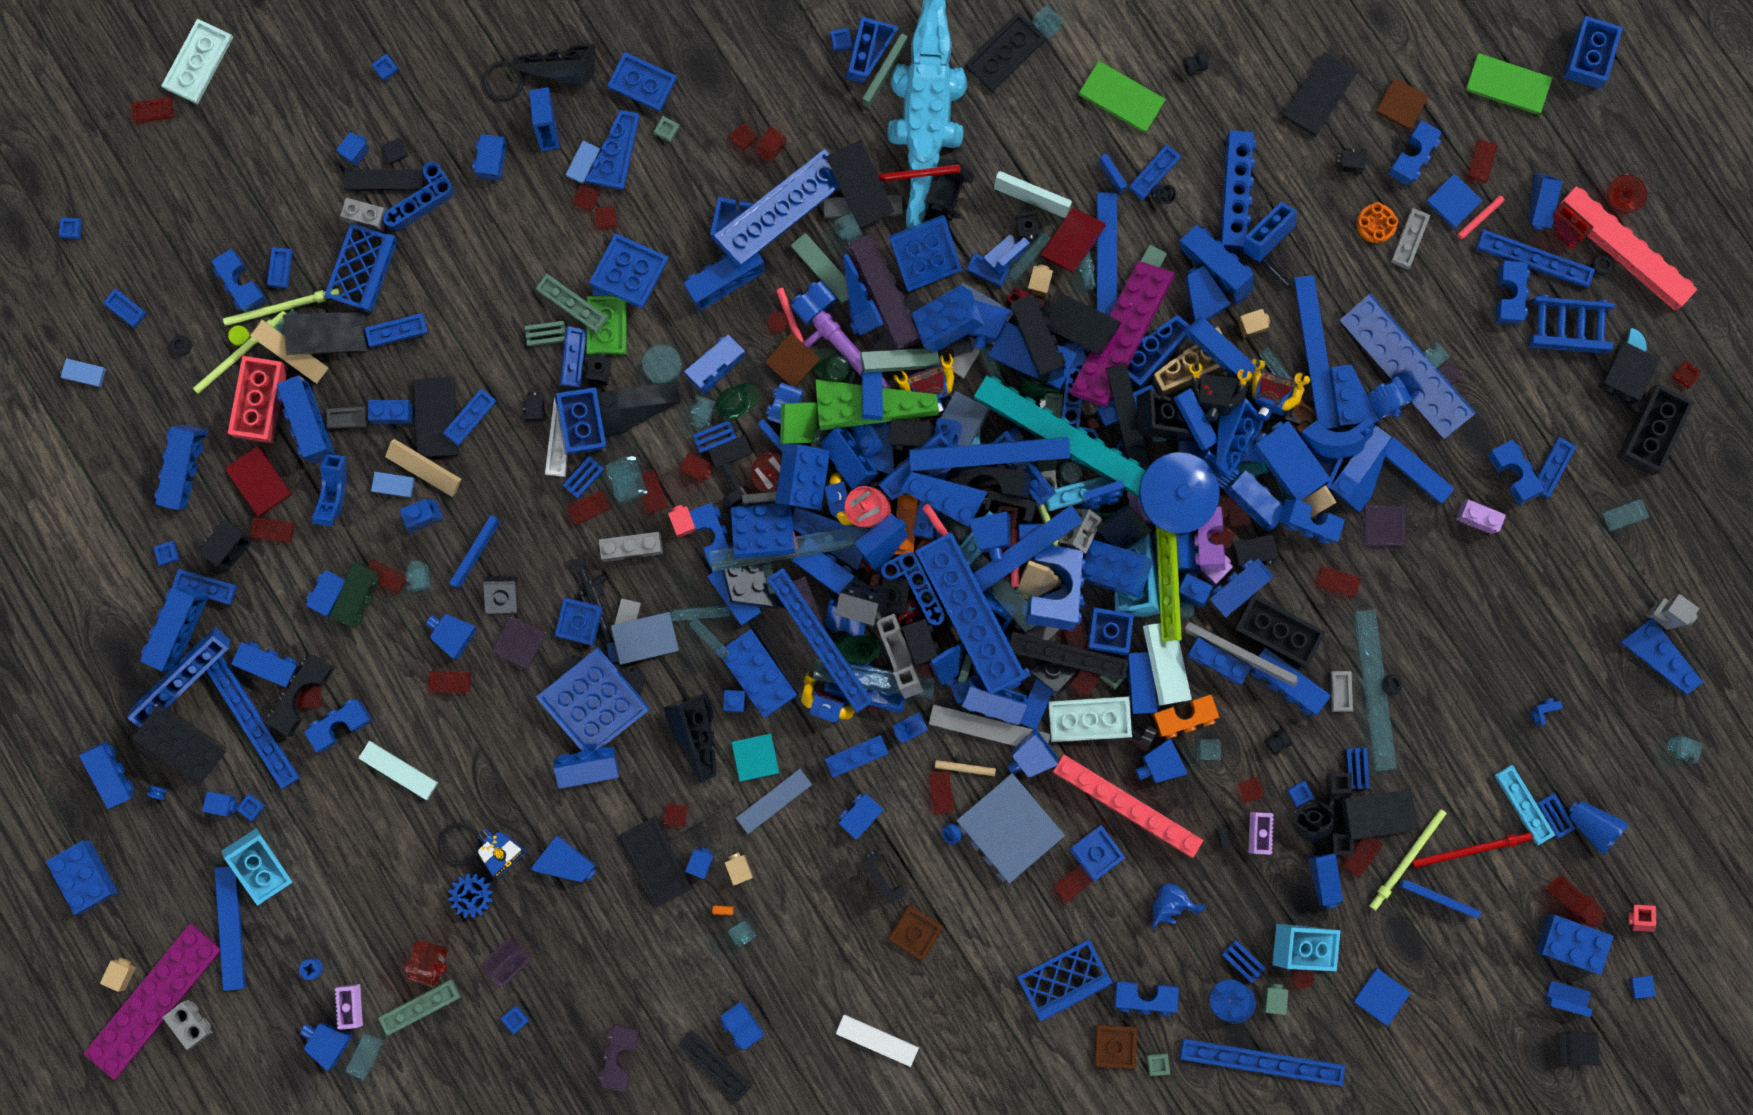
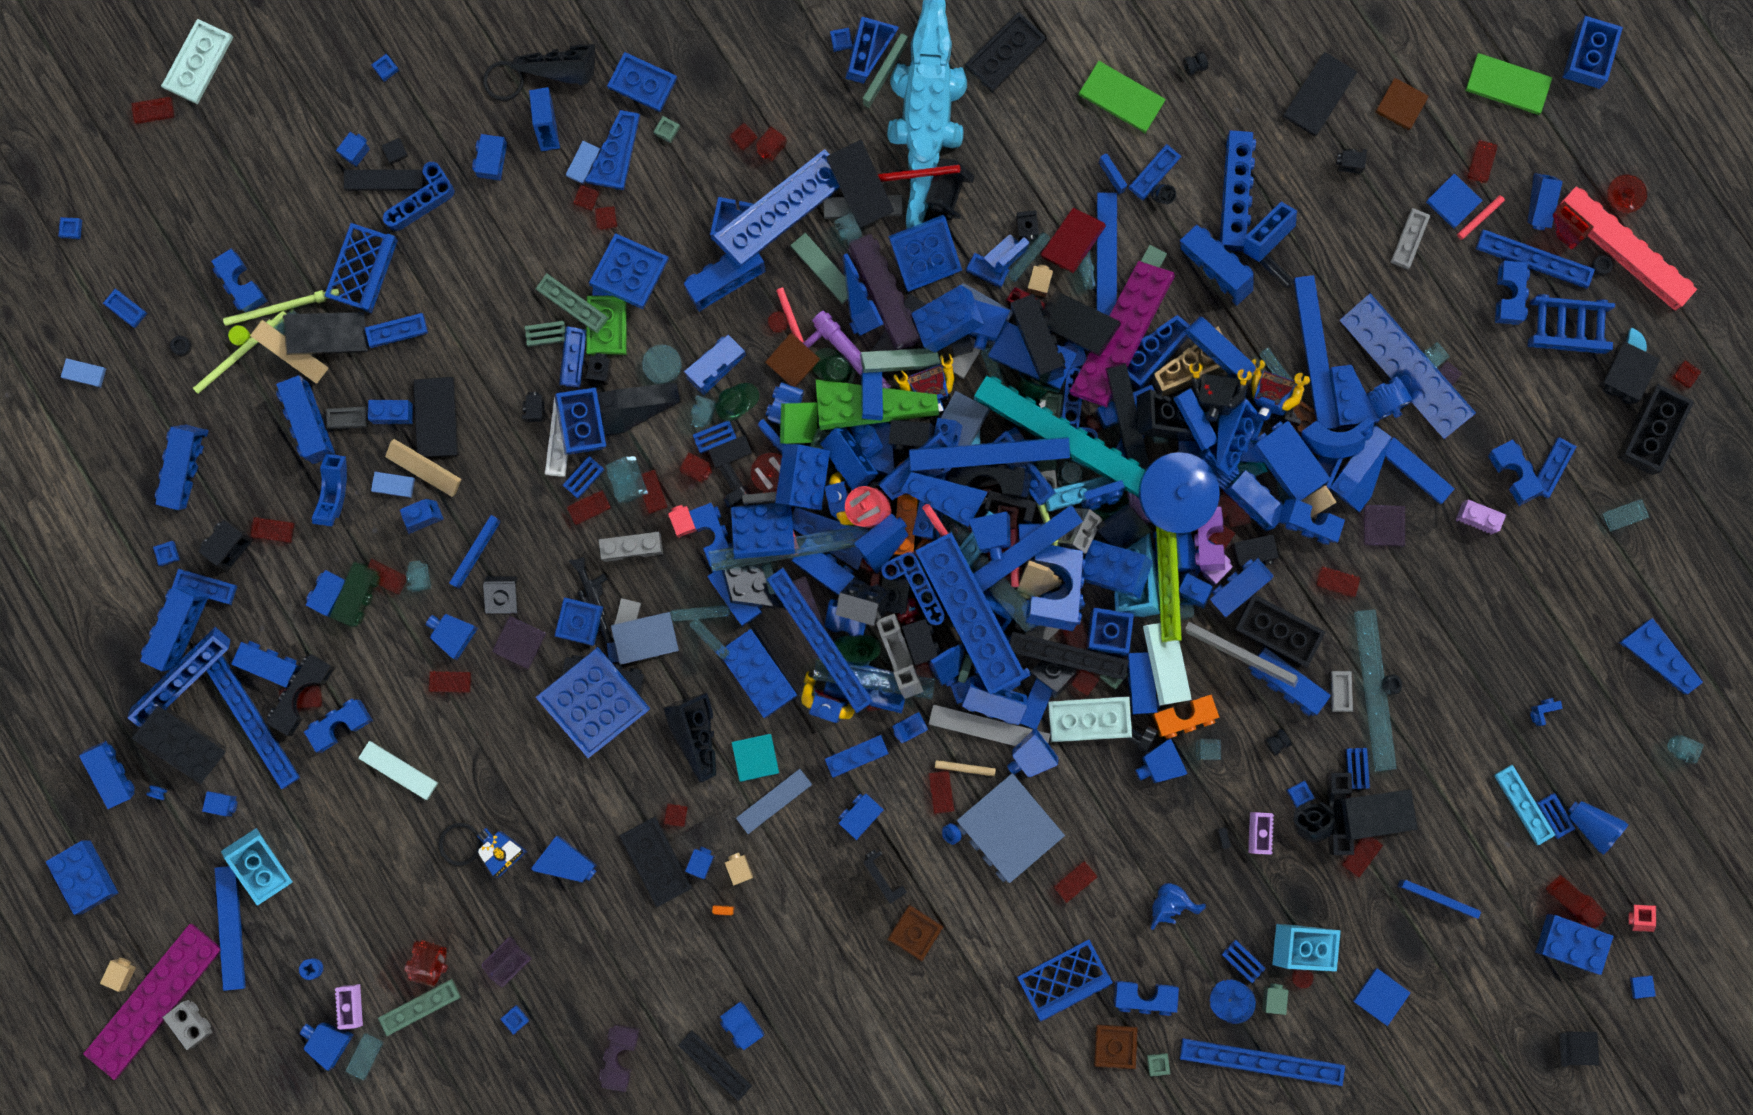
(250, 807): blue tile -> none
(256, 401): coral brick -> none
(258, 481): dark red tile -> none
(279, 267): blue tile -> none
(363, 214): light grey brick -> none
(469, 417): blue tile -> none
(471, 904): blue gear -> none
(586, 767): blue brick -> none
(734, 701): blue brick -> none
(742, 933): clear light blue brick -> none
(815, 300): blue brick -> none
(877, 1040): white tile -> none
(1032, 194): light aqua tile -> none
(1047, 22): clear light blue panel -> none
(1097, 853): blue tile -> none
(1127, 806): coral brick -> none
(1204, 294): blue slope -> none
(1218, 660): blue arch -> none
(1251, 789): clear red tile -> none
(1253, 323): tan brick -> none
(1326, 879): blue slope -> none
(1376, 223): orange tile -> none
(1385, 891): yellowish green bar -> none
(1423, 139): blue arch -> none
(1509, 840): red bar -> none
(1568, 998): blue panel -> none
(1673, 613): light grey arch -> none

